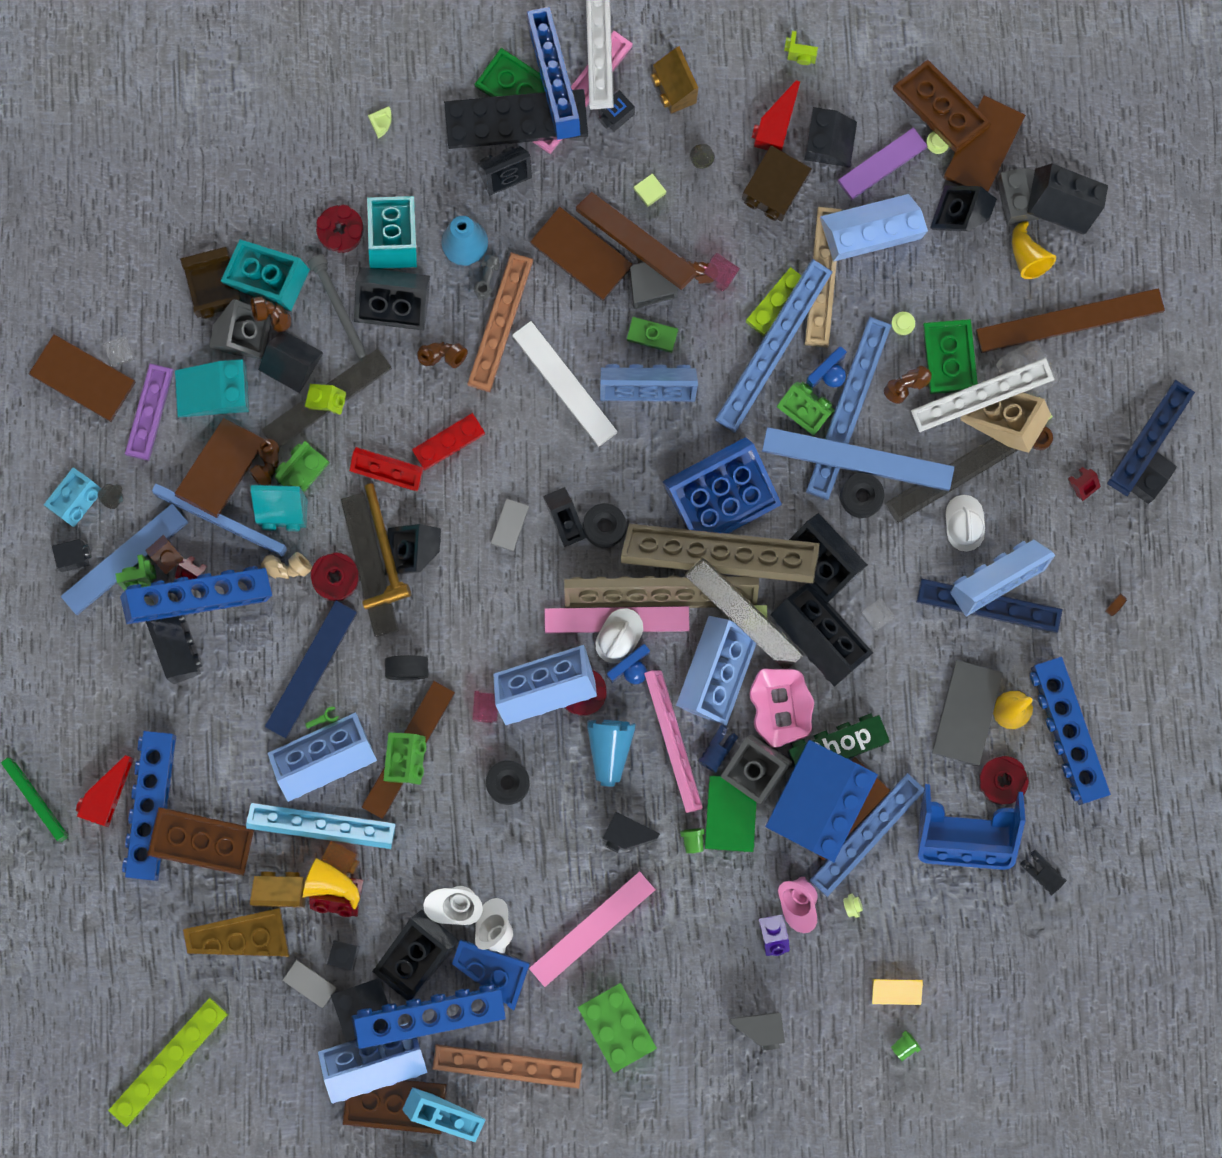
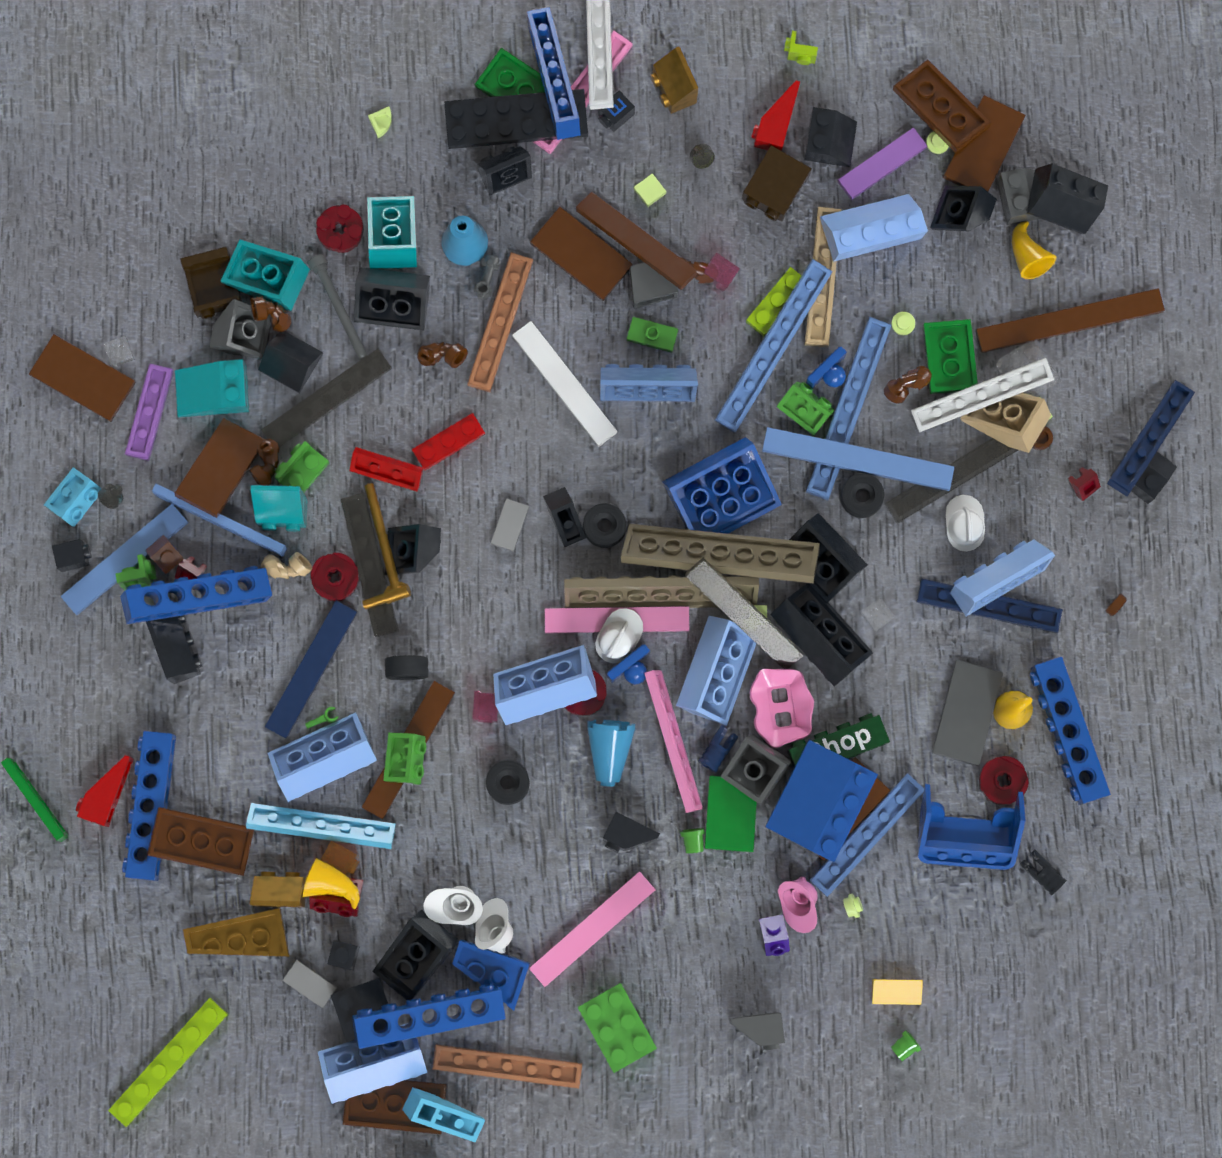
(325, 398): lime bracket -> none

